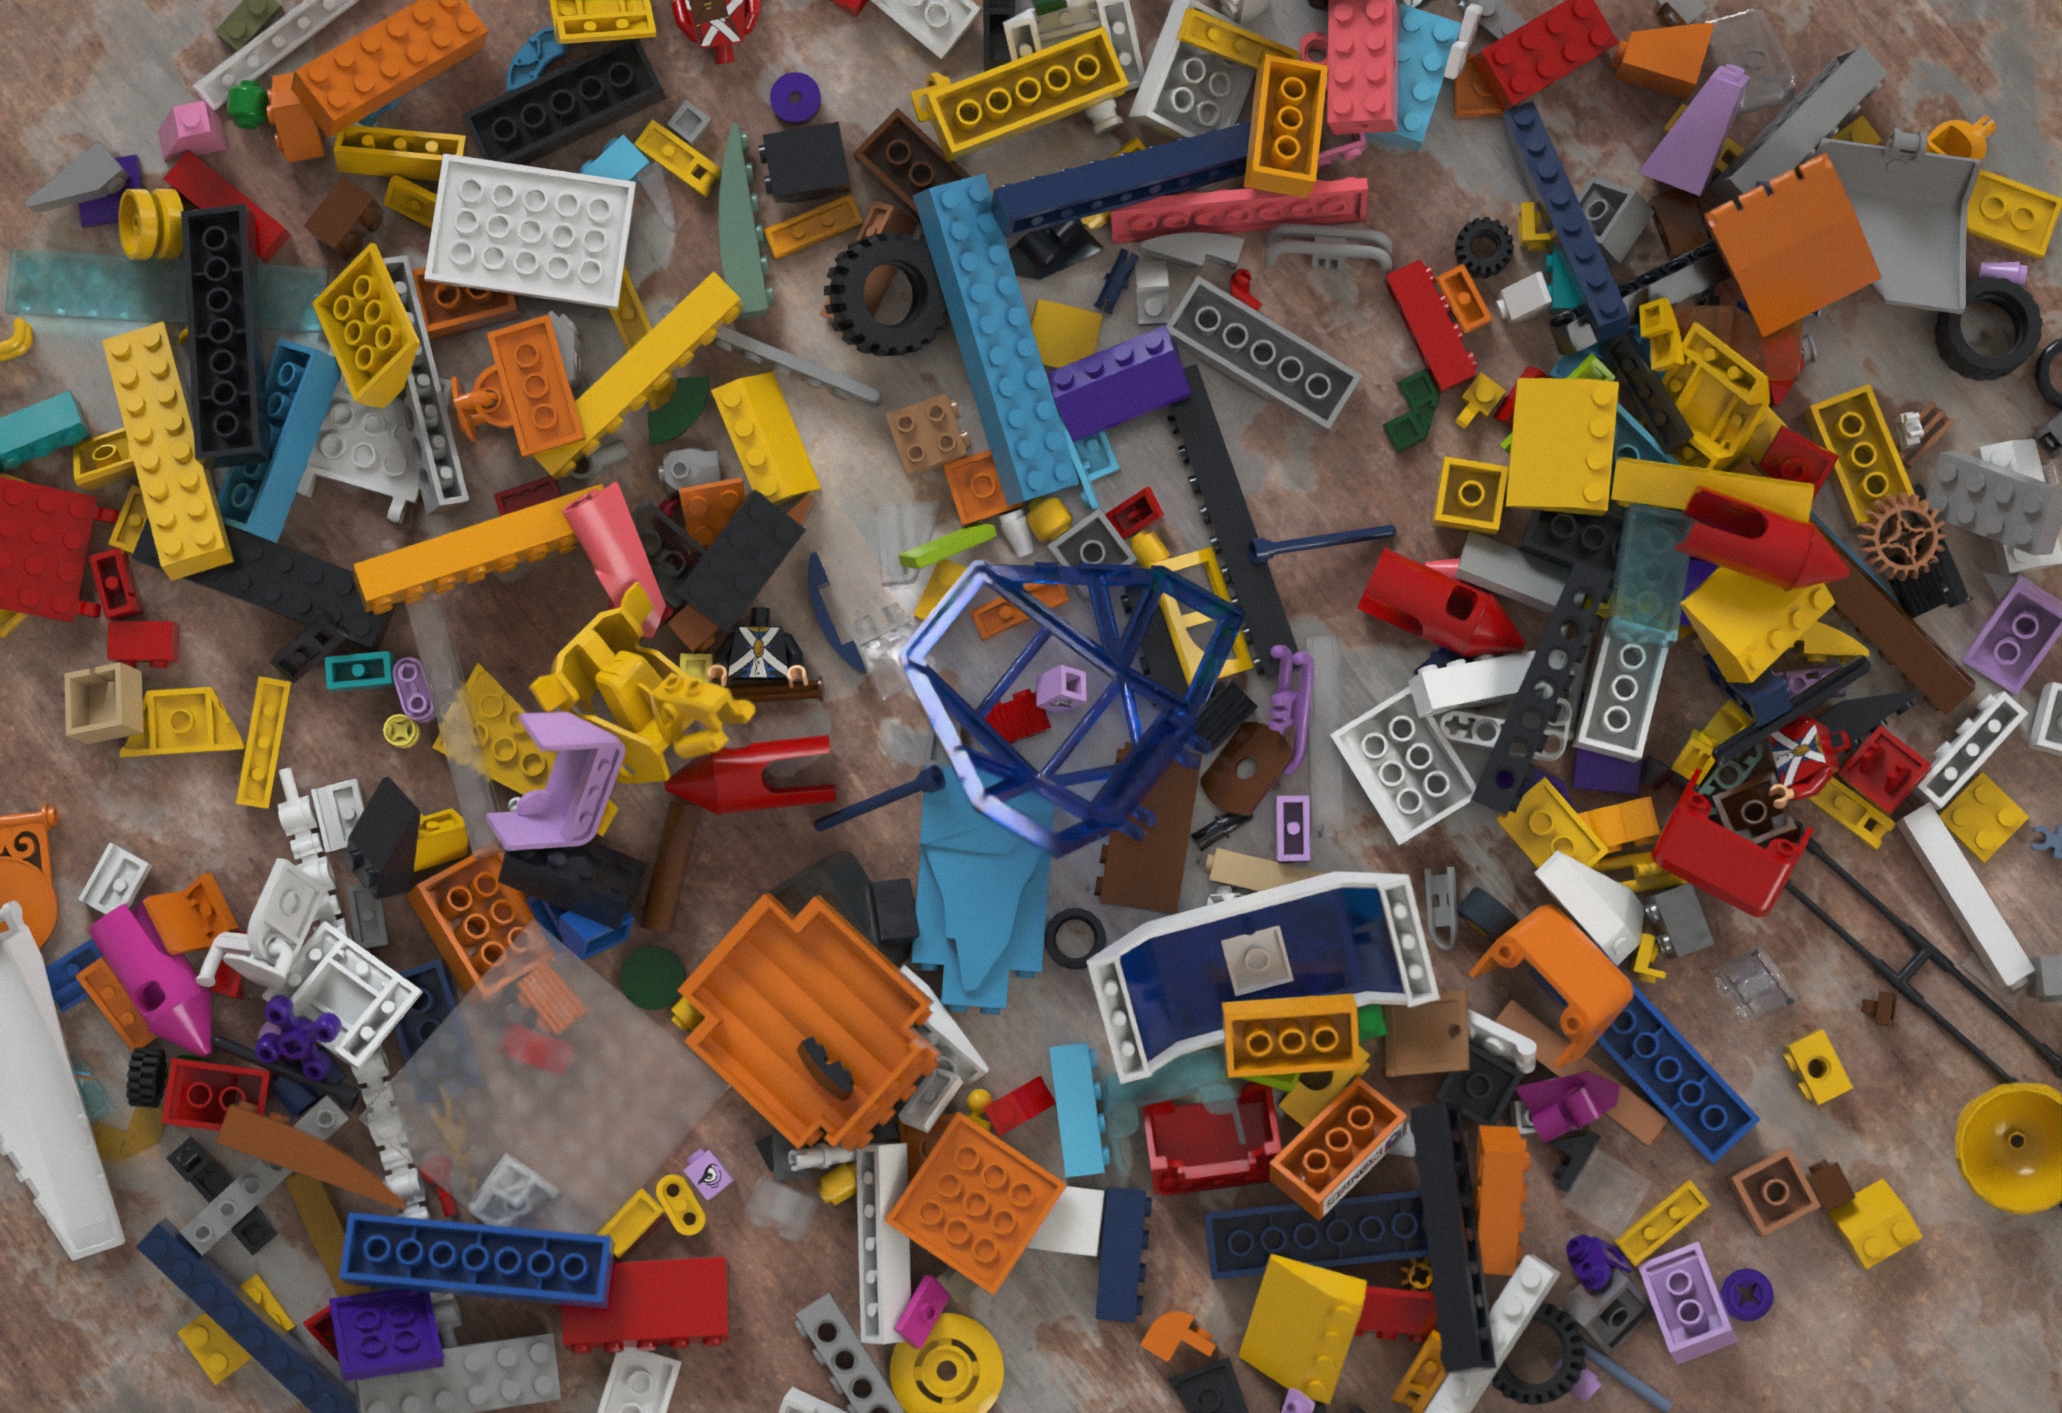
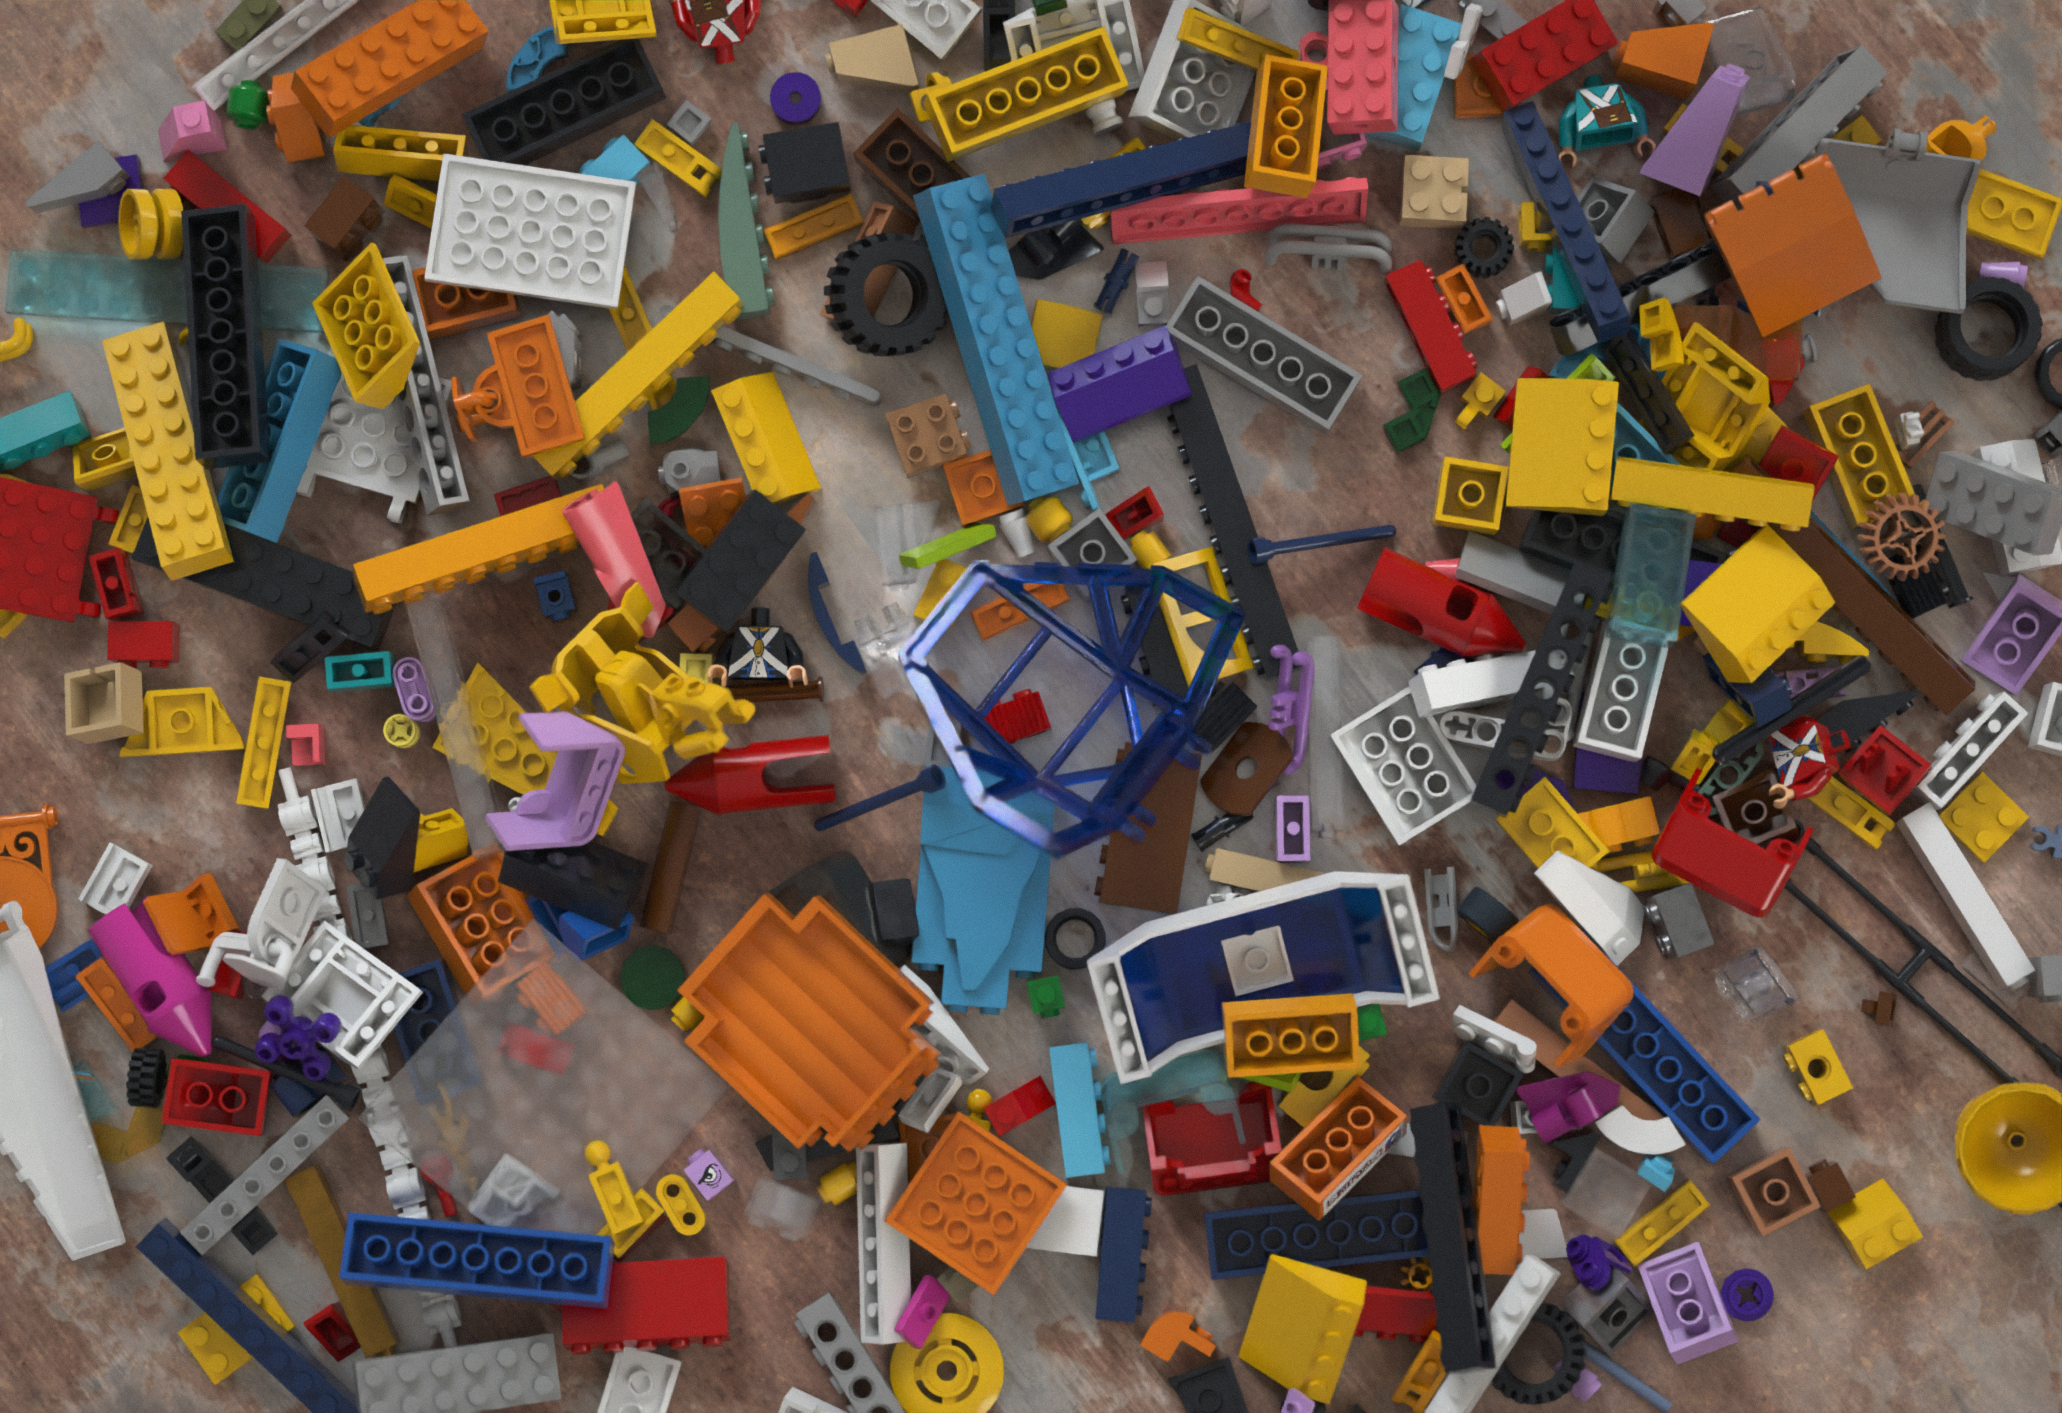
(300, 1151): dark orange slope -> none
(307, 744): none -> coral panel
(385, 1333): dark purple plate -> none
(558, 582): none -> blue brick
(612, 1189): none -> yellow plate
(819, 1156): white pin -> none
(831, 1076): black slope -> none
(874, 60): none -> tan slope
(1046, 996): none -> green brick
(1061, 689): lavender brick -> none
(1195, 248): light grey slope -> none
(1420, 1036): medium nougat container -> none
(1433, 192): none -> tan piece
(1542, 1234): none -> white sticker
(1602, 118): none -> teal torso
(1639, 1134): none -> white tile
(1642, 956): yellow bracket -> none
(1657, 1170): none -> medium azure plate
(1759, 542): red piece -> none

